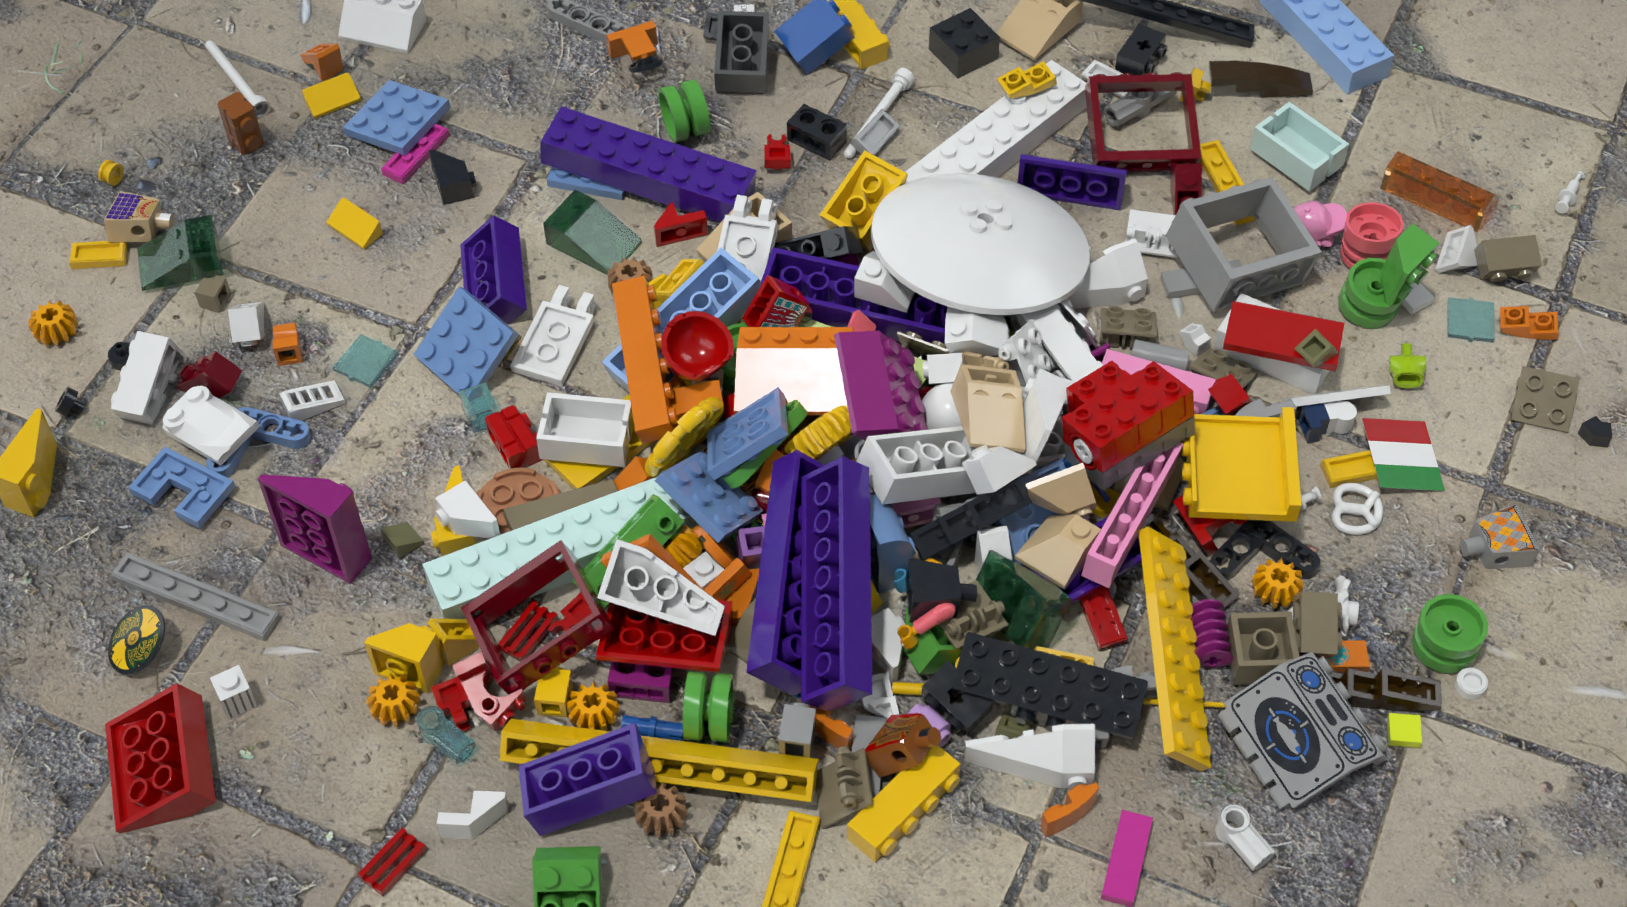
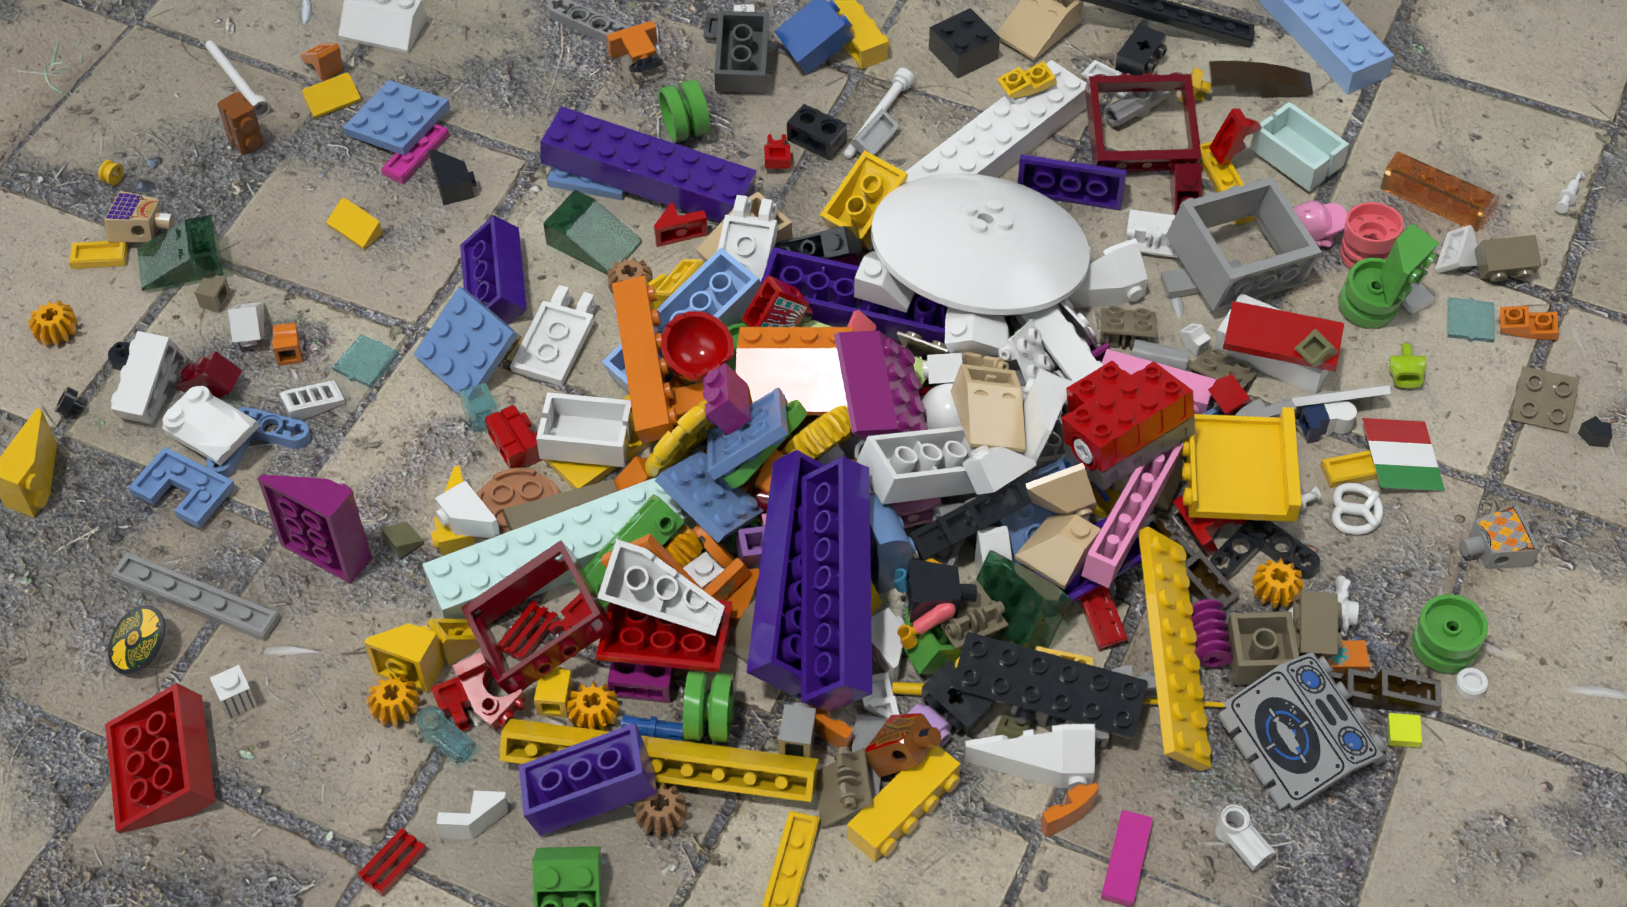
(726, 399): none -> magenta brick
(1231, 136): none -> red tile

